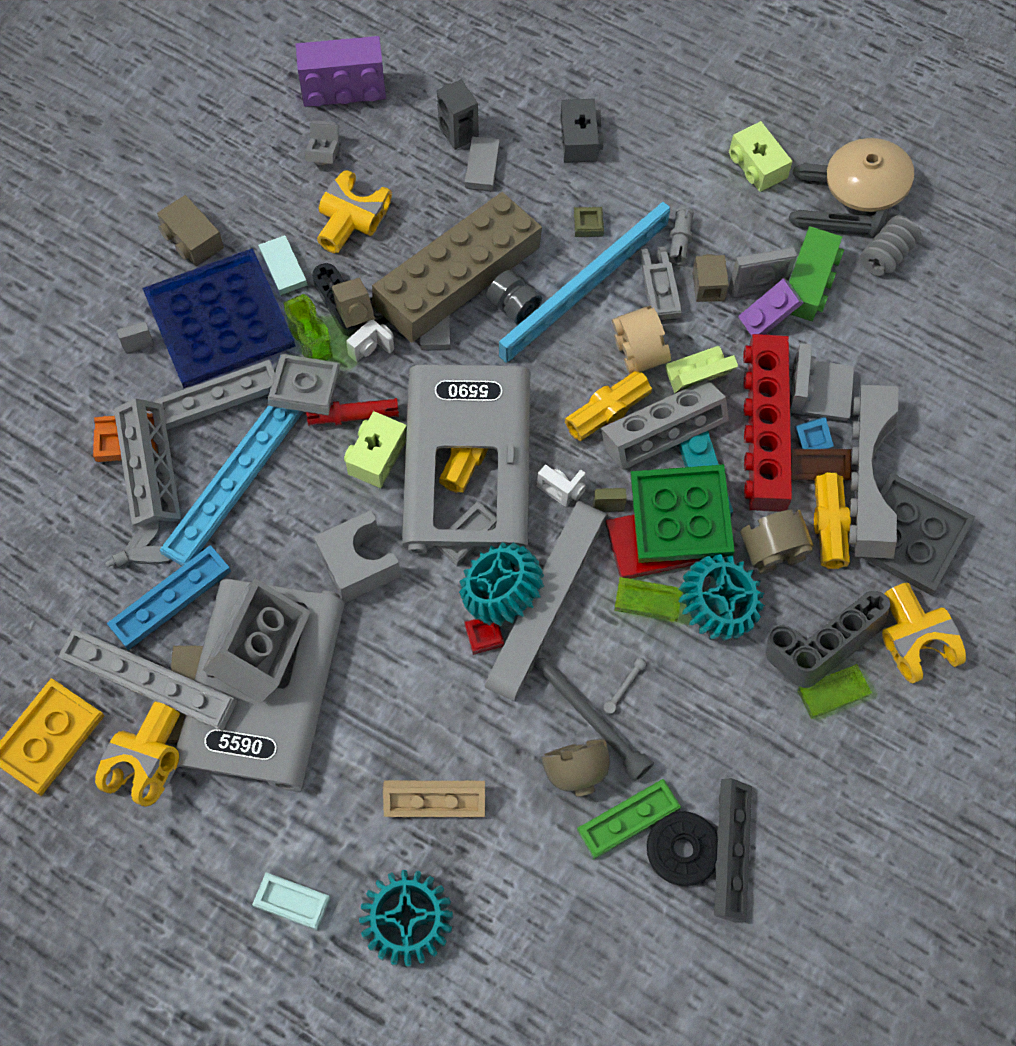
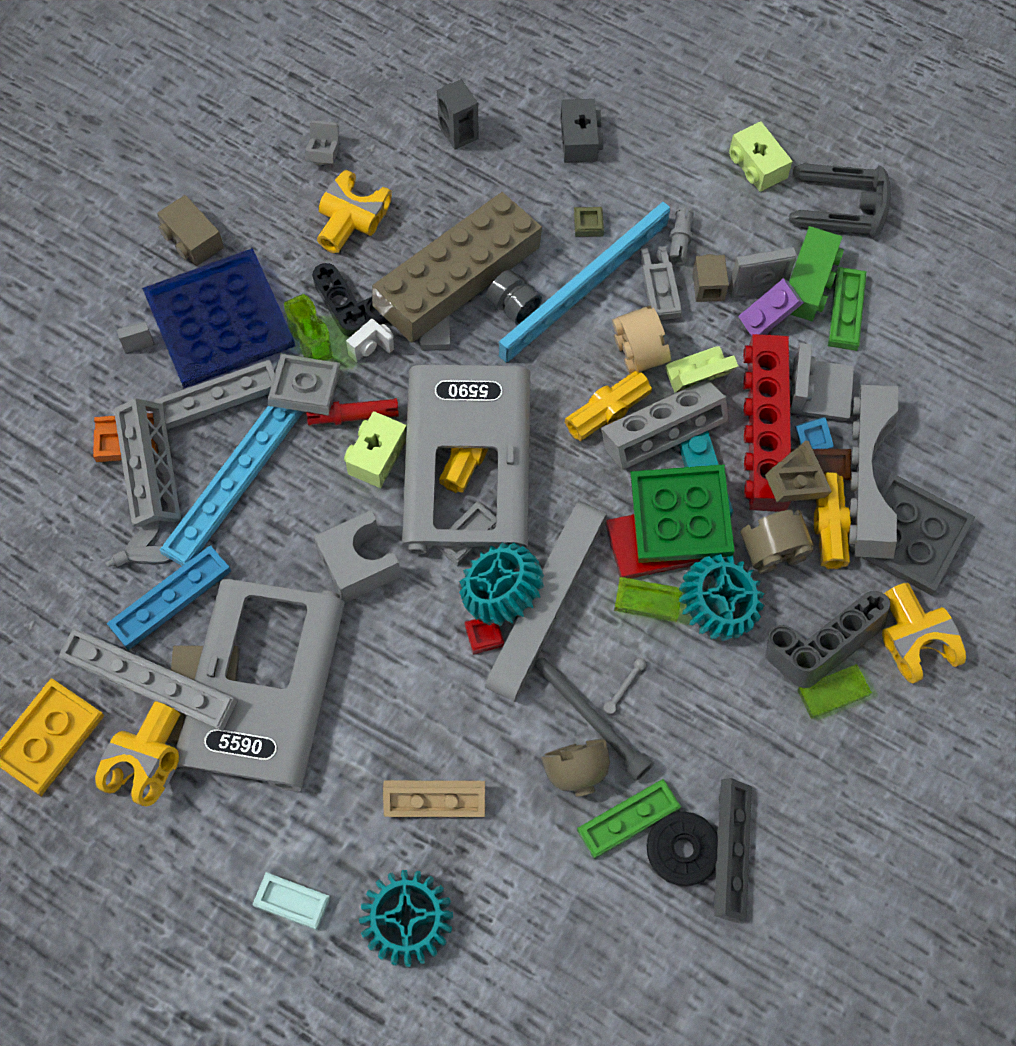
(257, 641): light grey brick -> none
(282, 265): light aqua tile -> none
(340, 71): medium lavender brick -> none
(353, 302): dark tan brick -> none
(482, 163): light grey tile -> none
(559, 487): white bracket -> none
(610, 499): olive tile -> none
(798, 476): none -> dark tan wing
(847, 308): none -> bright green tile
(866, 184): tan dish -> none
(890, 246): light grey piece -> none

